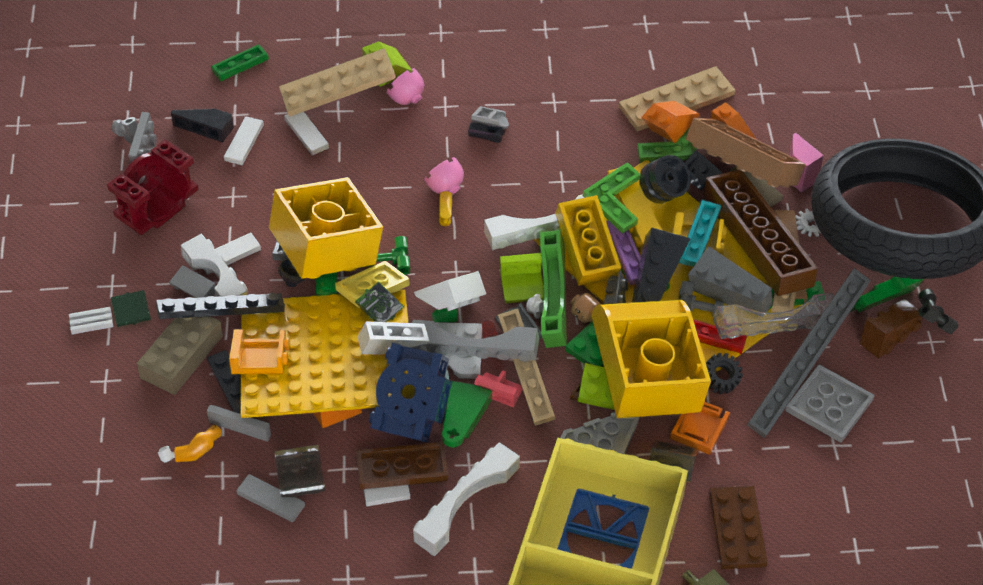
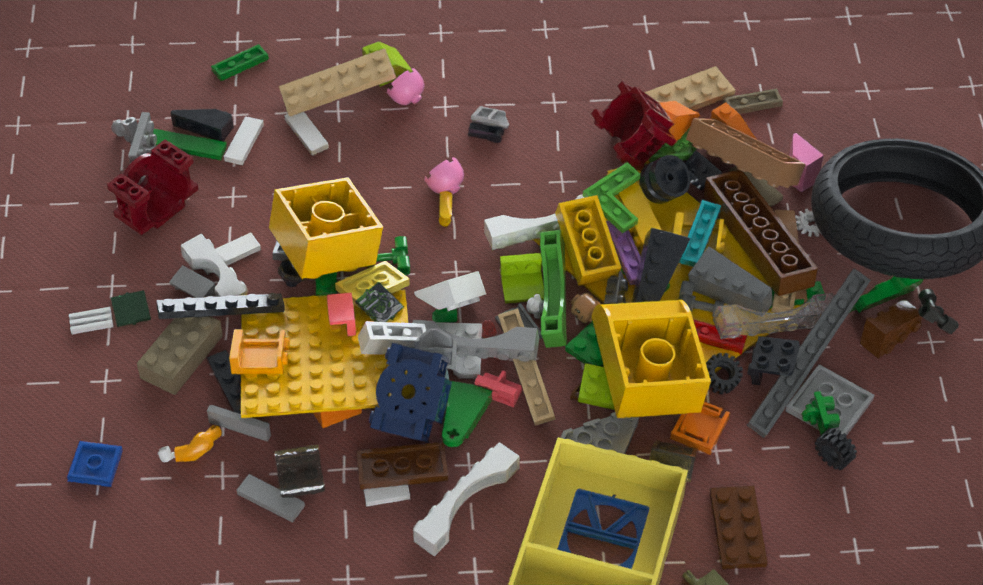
(95, 463): none -> blue tile
(193, 145): none -> green tile
(342, 311): none -> coral panel
(438, 342): none -> light grey slope
(638, 123): none -> dark red piece
(755, 101): none -> dark tan tile
(773, 357): none -> black bracket
(817, 413): none -> green hips
(835, 448): none -> black tyre

